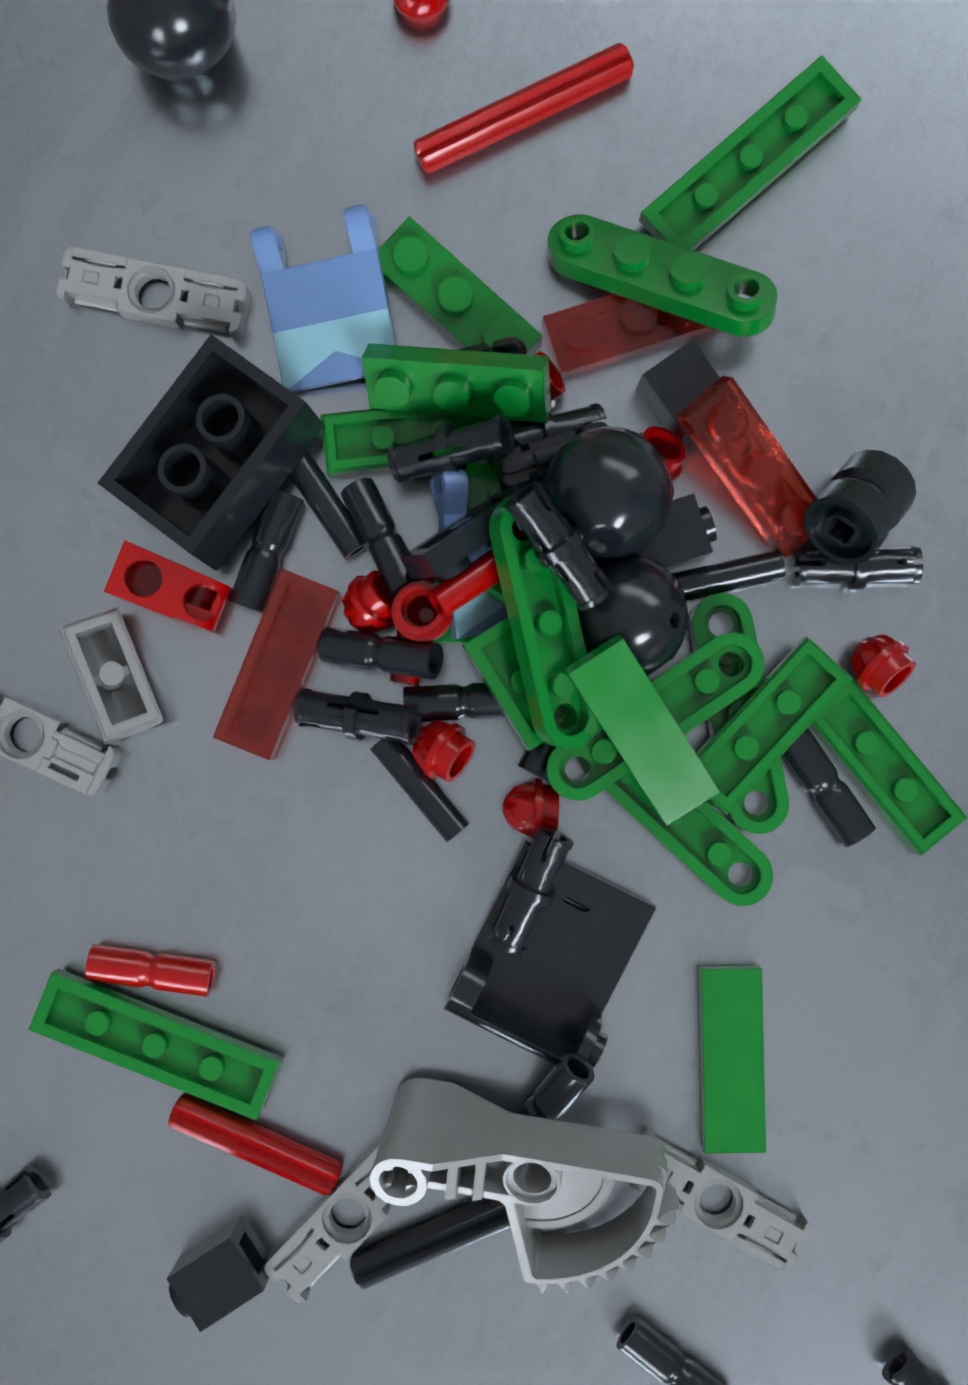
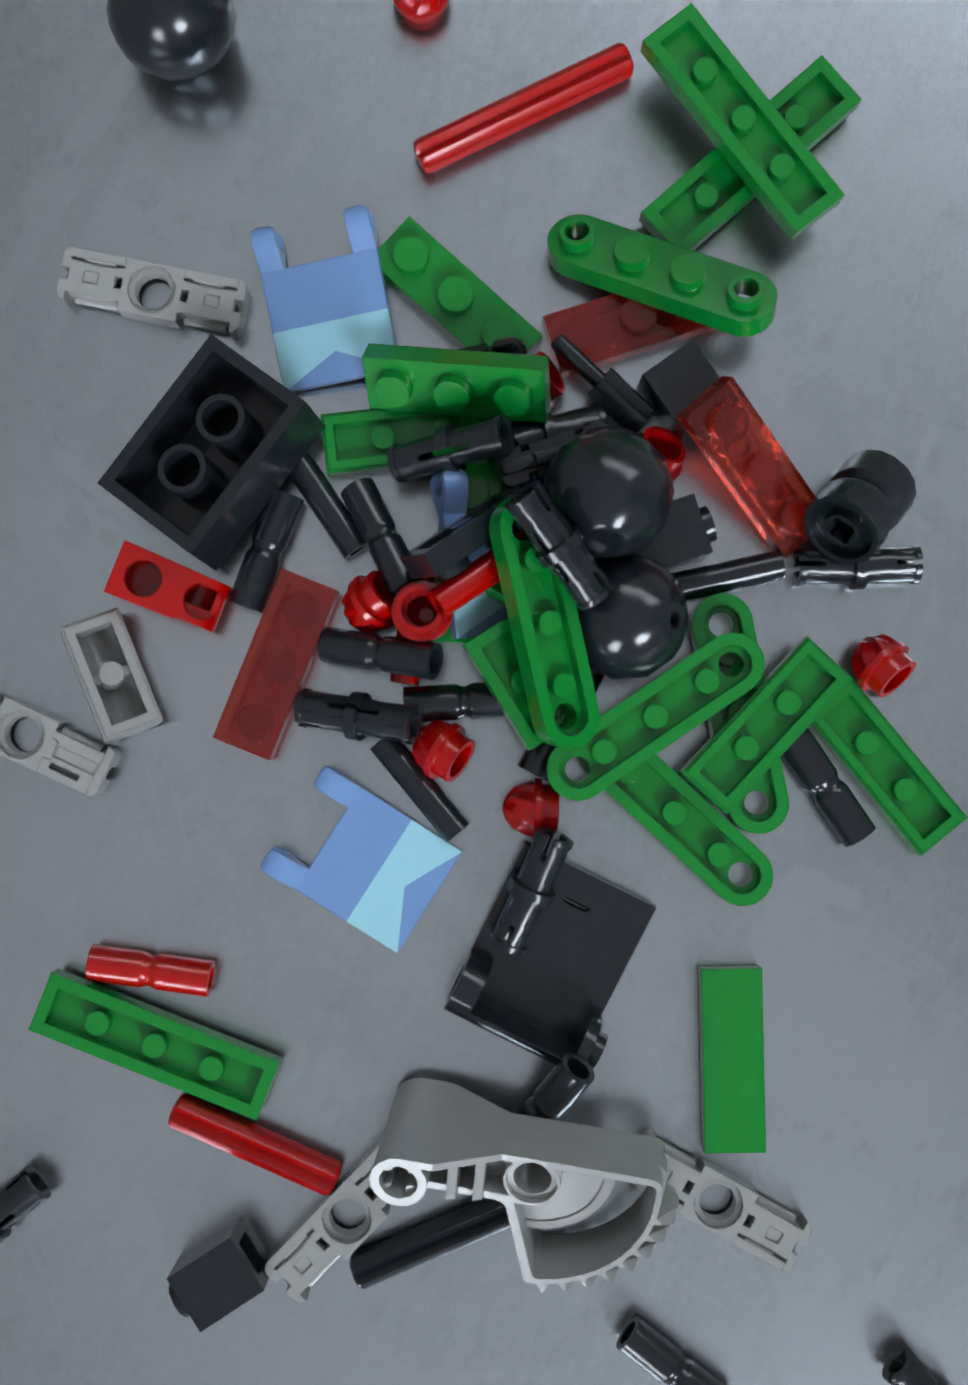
(373, 867): none -> medium blue flag
(608, 388): none -> black axle
(642, 729): green tile -> none
(741, 121): none -> green plate

